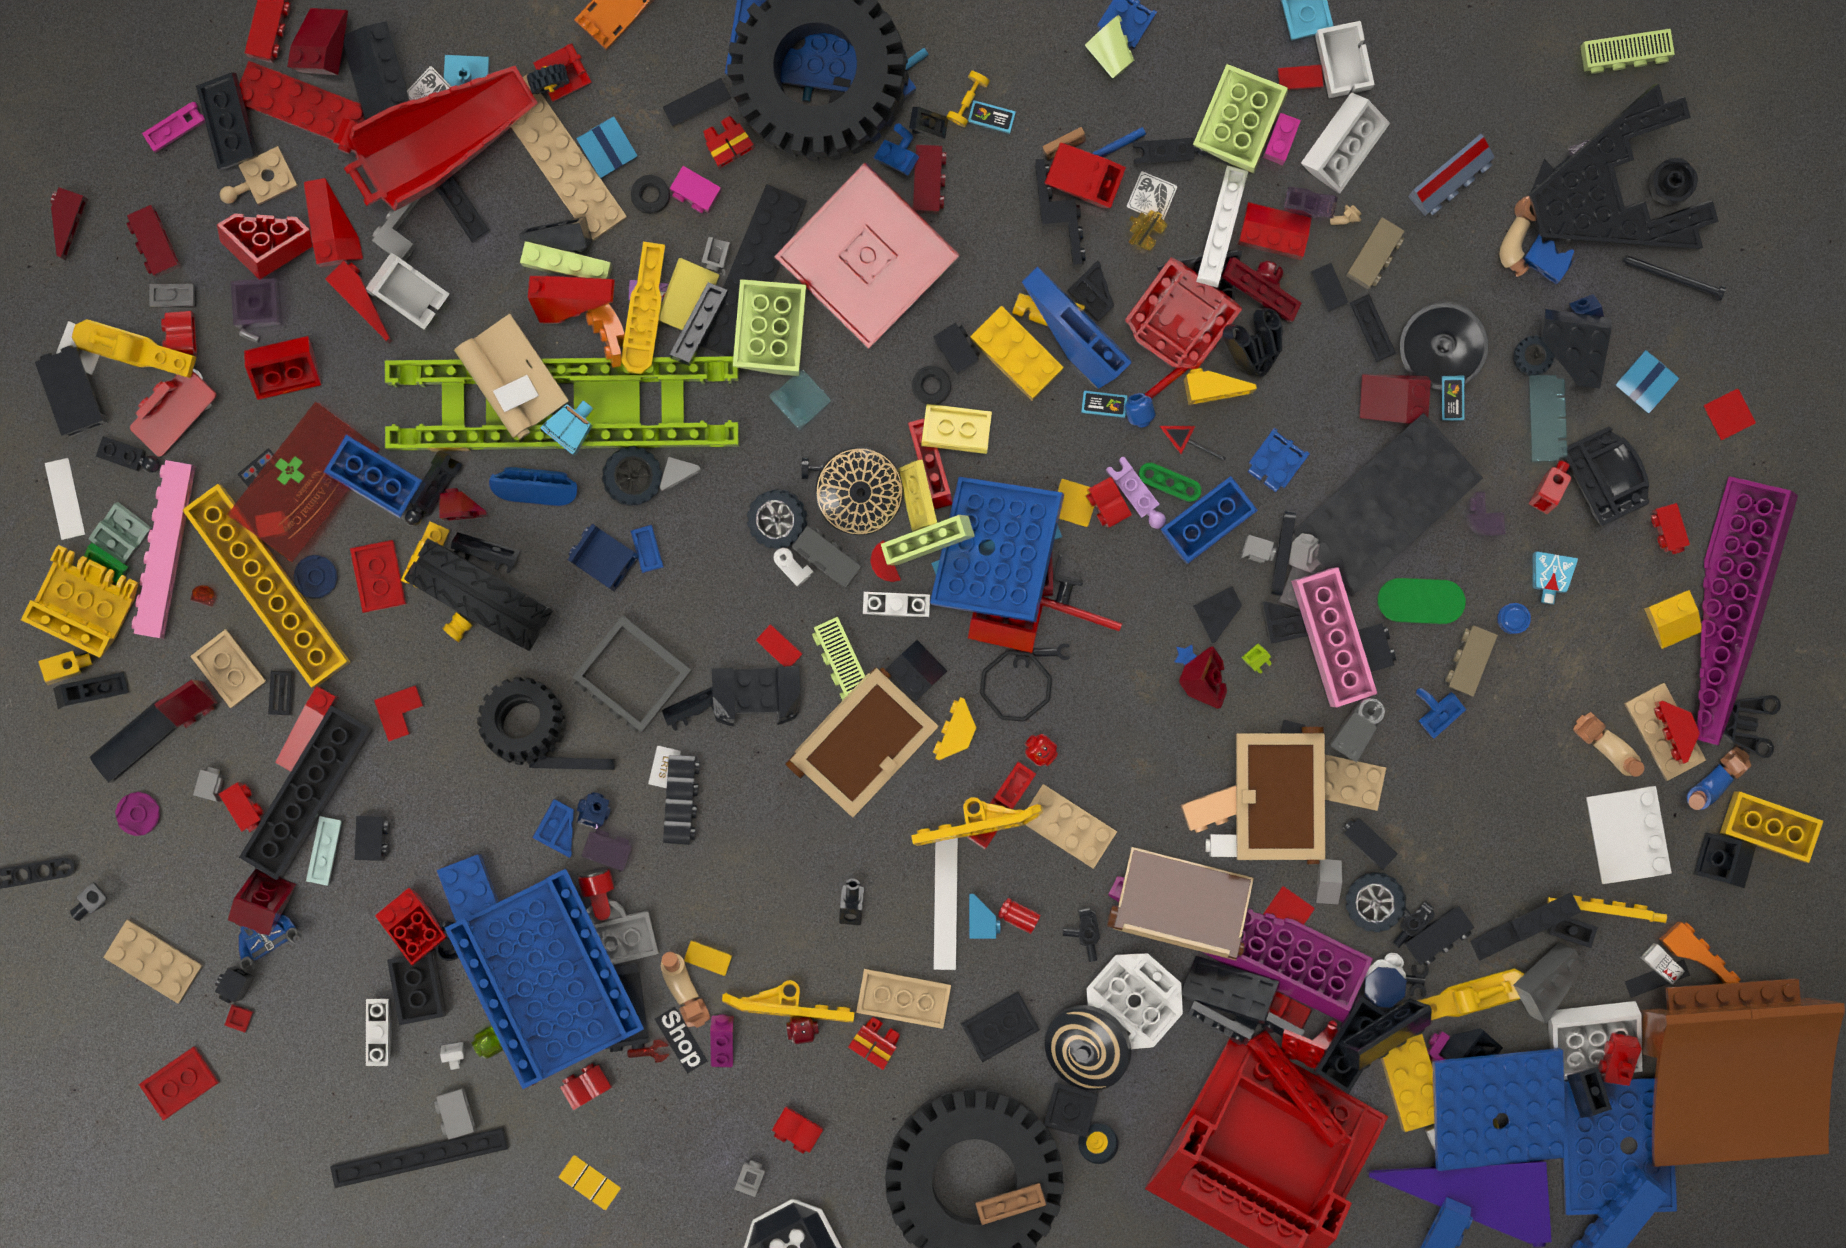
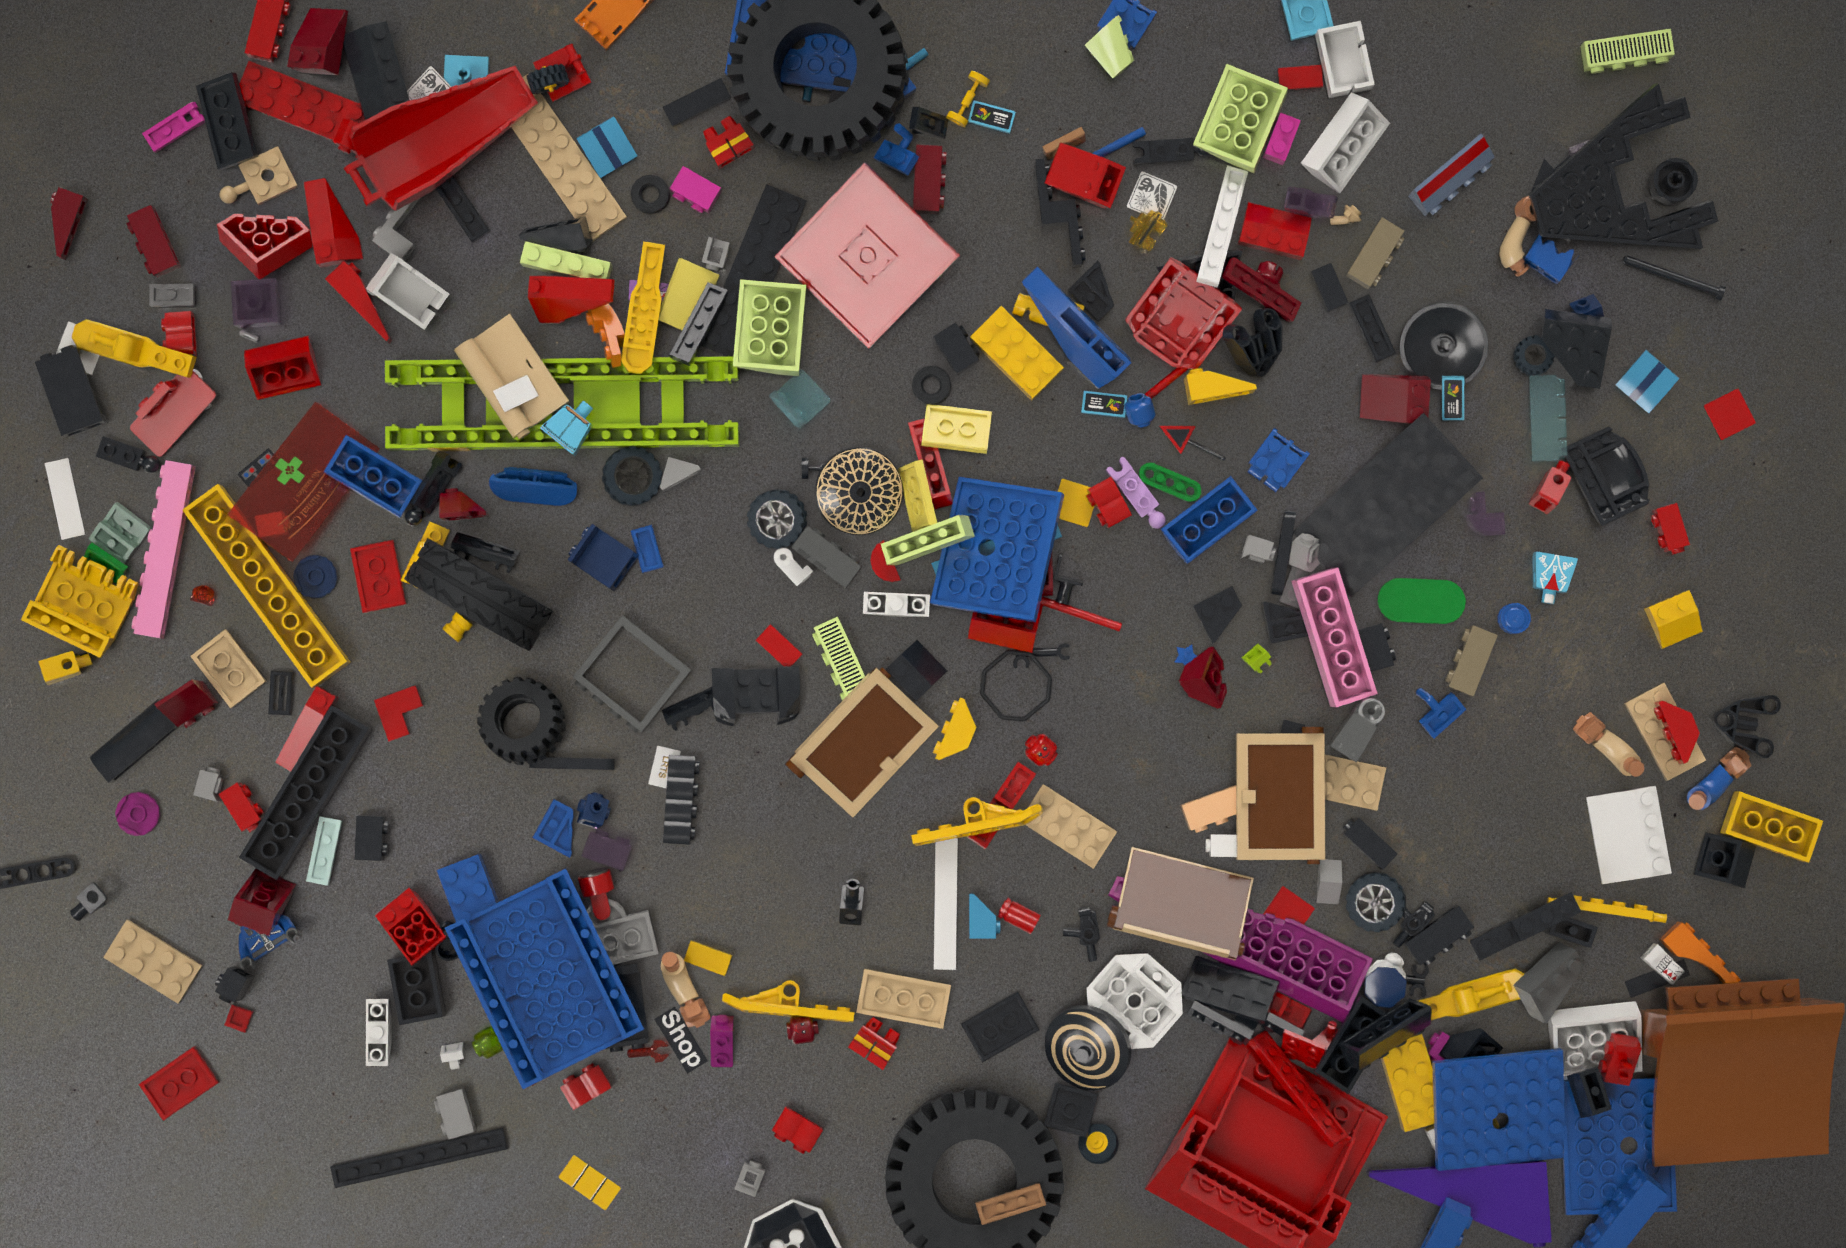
(90, 690): black slope -> none
(1736, 592): magenta wedge -> none

